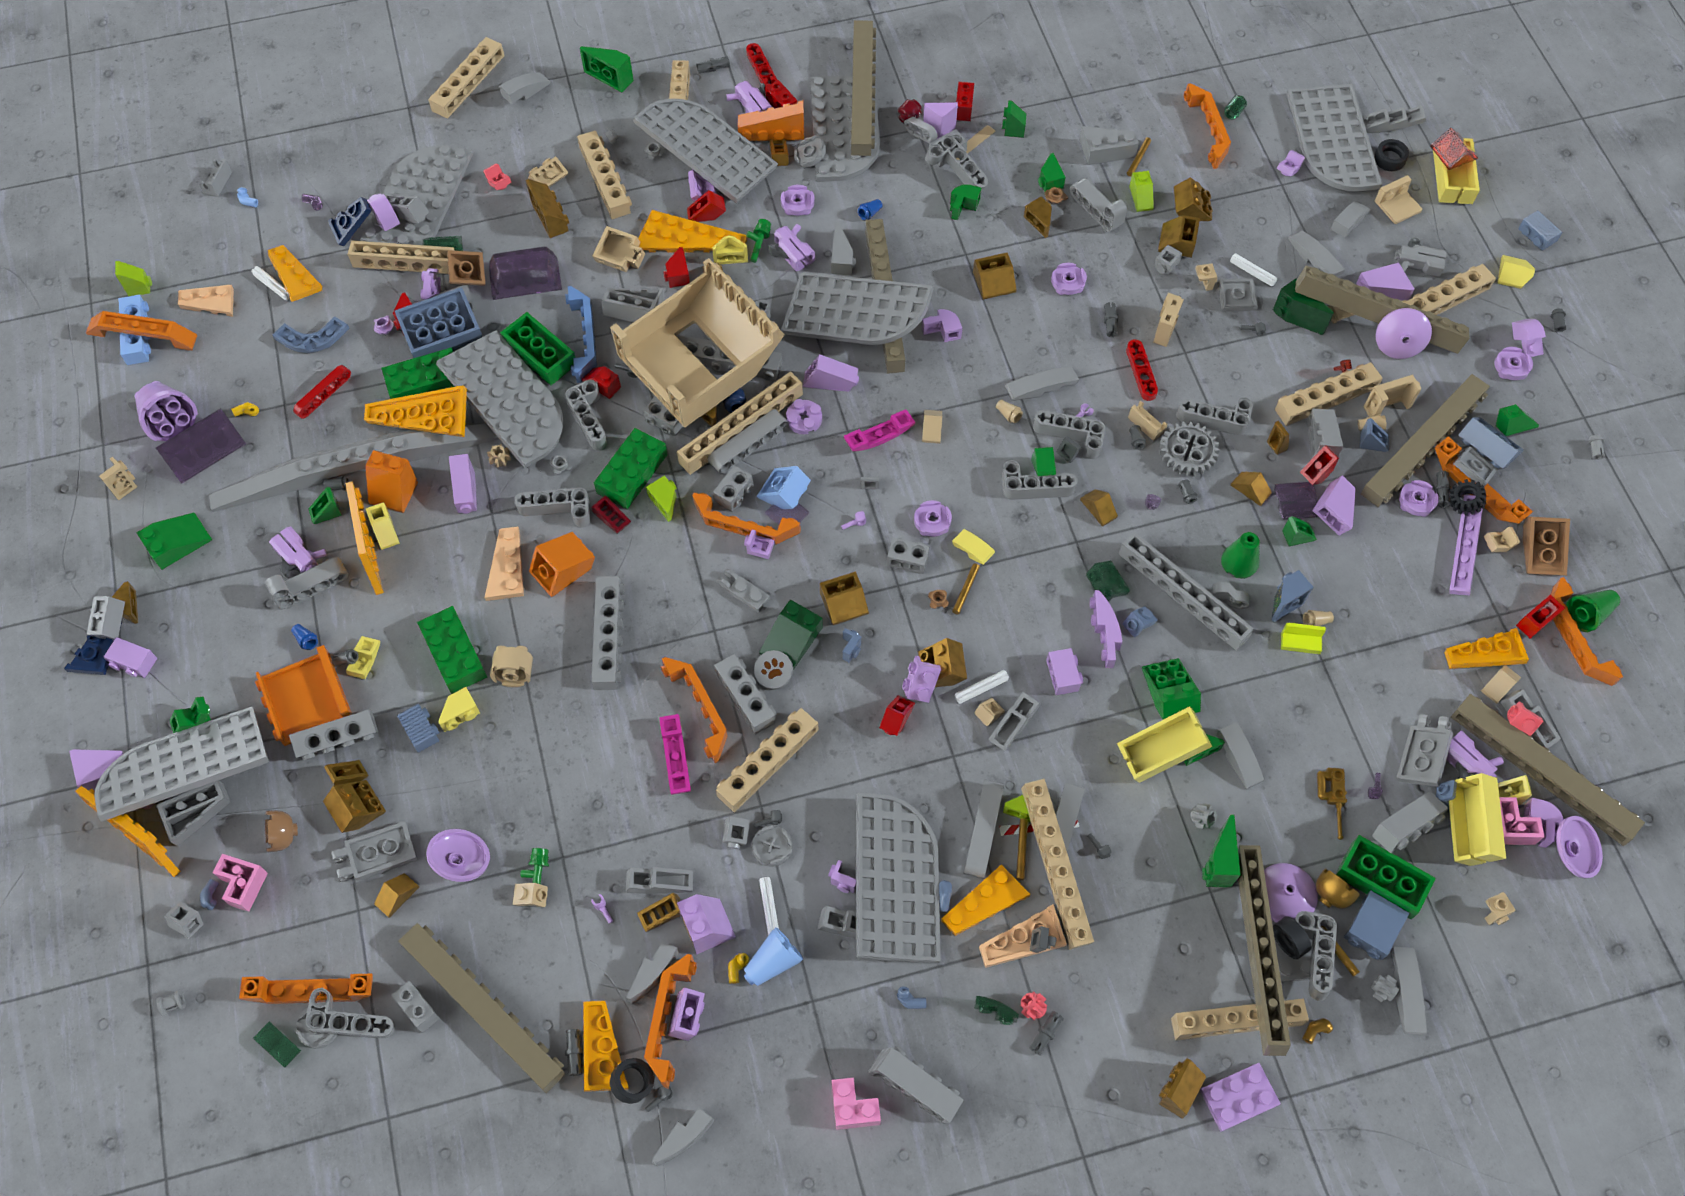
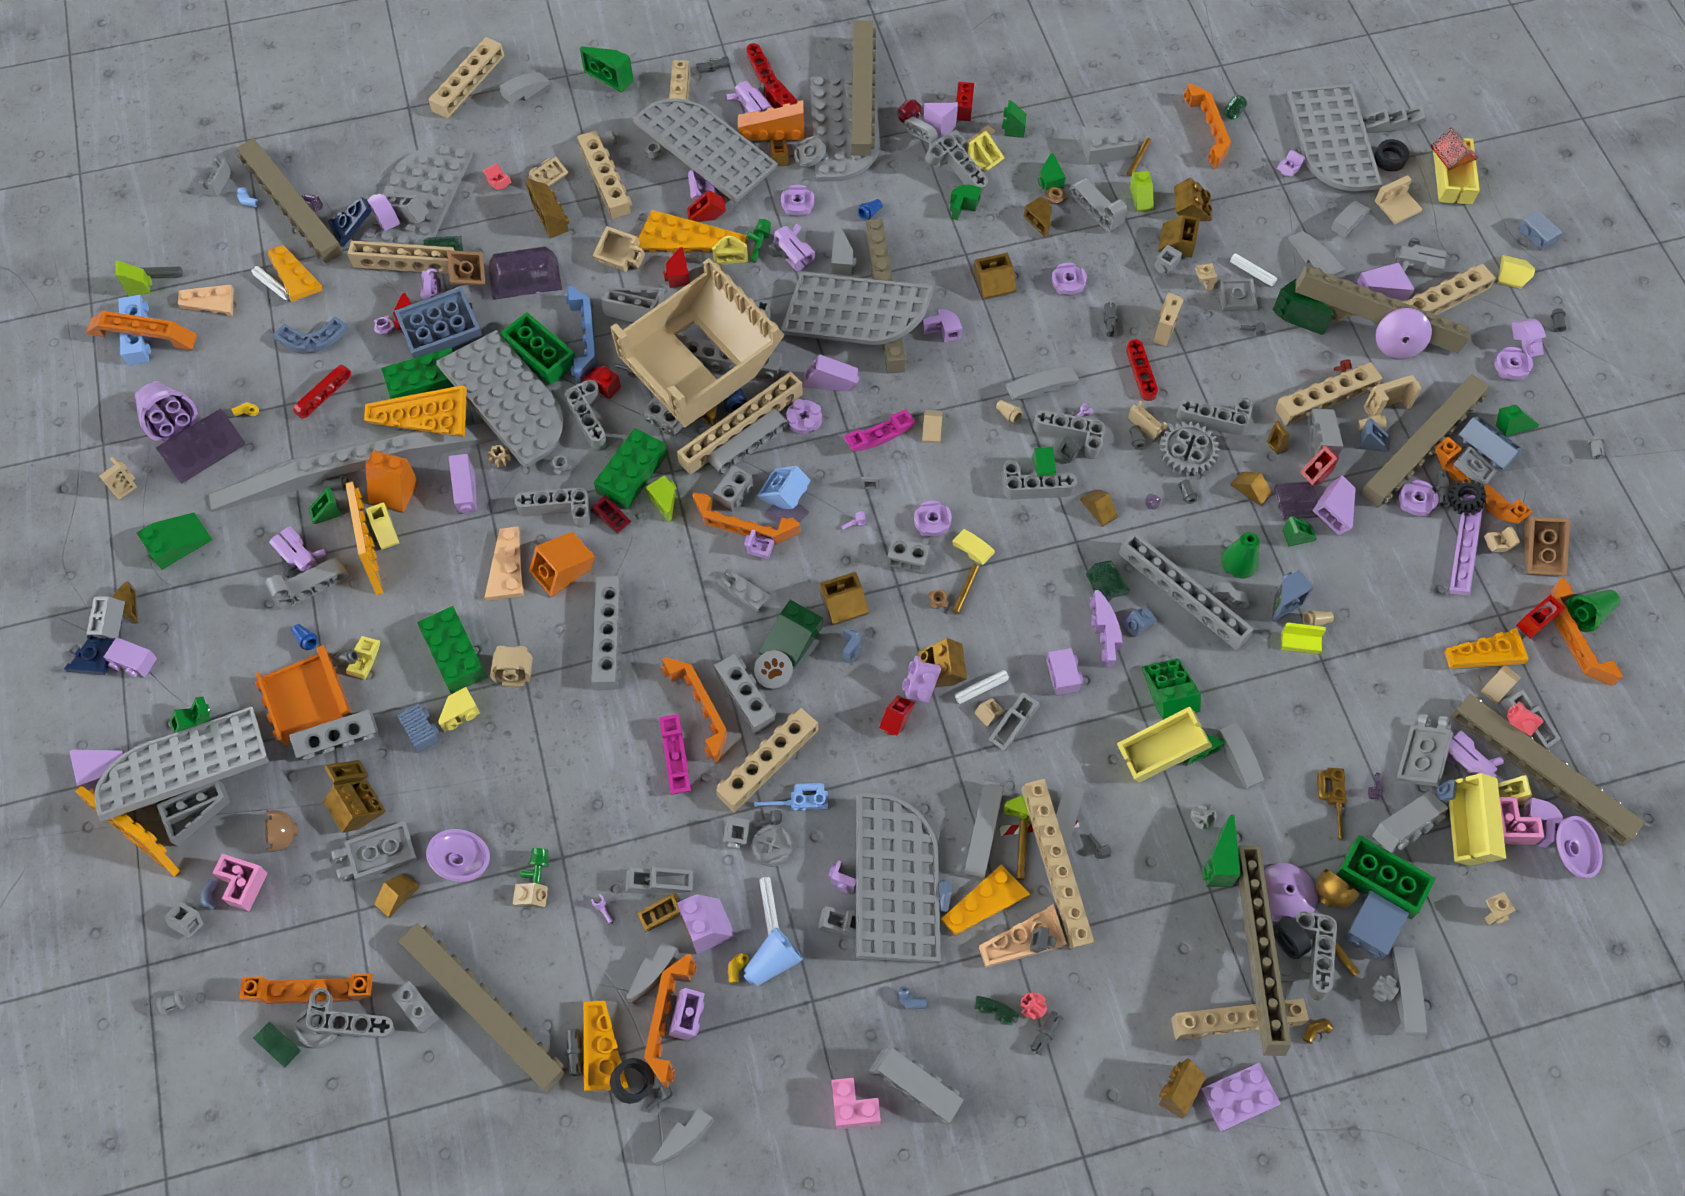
(175, 271): none -> dark grey axle
(289, 201): none -> dark tan brick
(803, 802): none -> light blue piece
(984, 151): none -> light yellow slope

